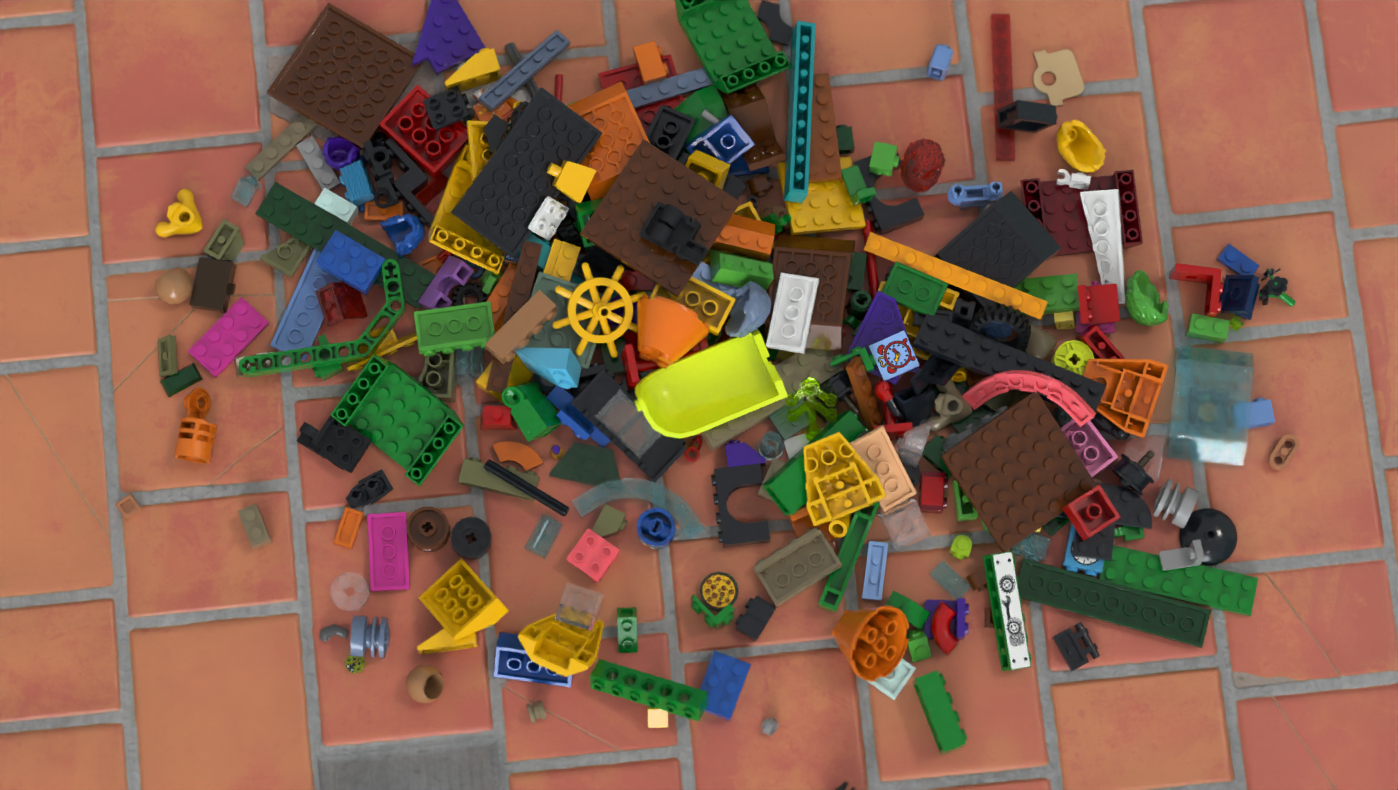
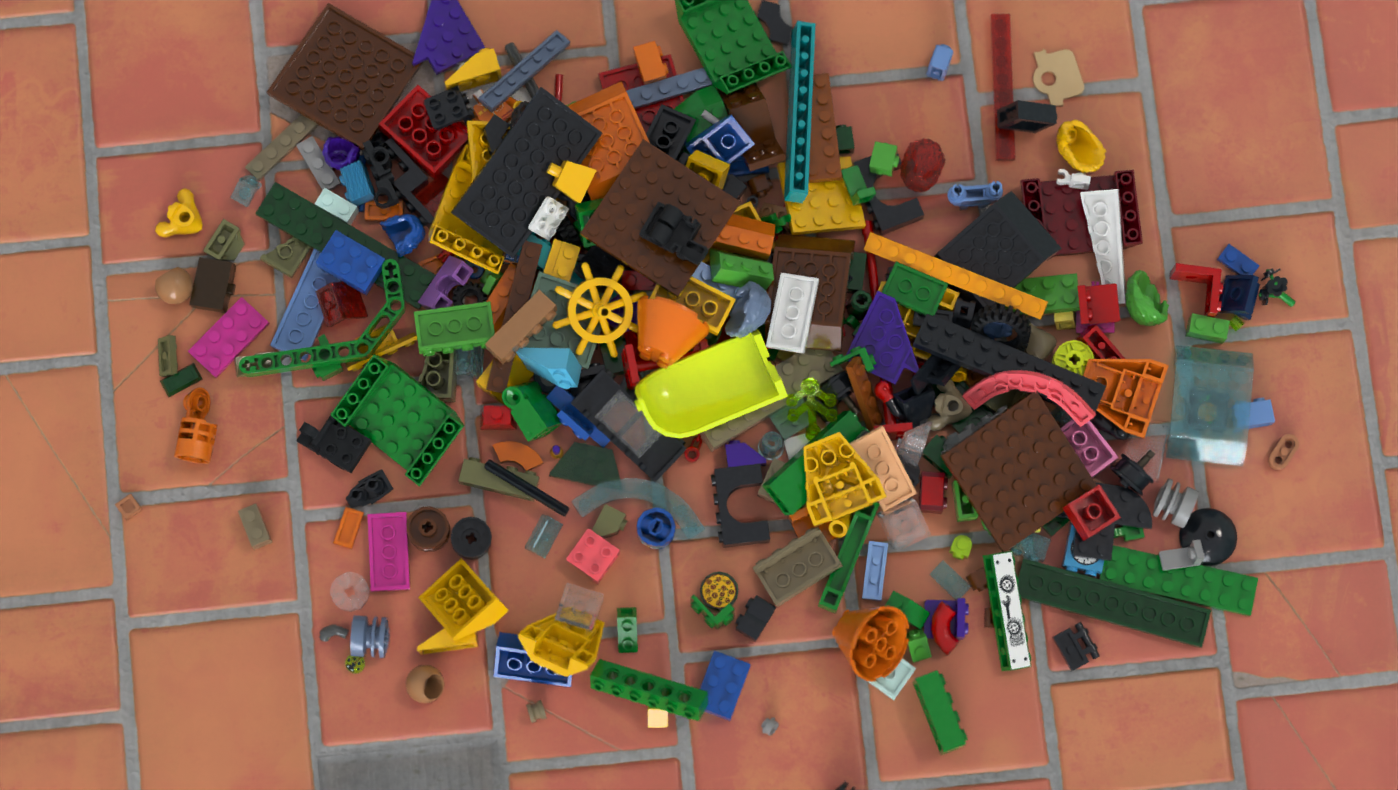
(894, 355): light blue tile -> none

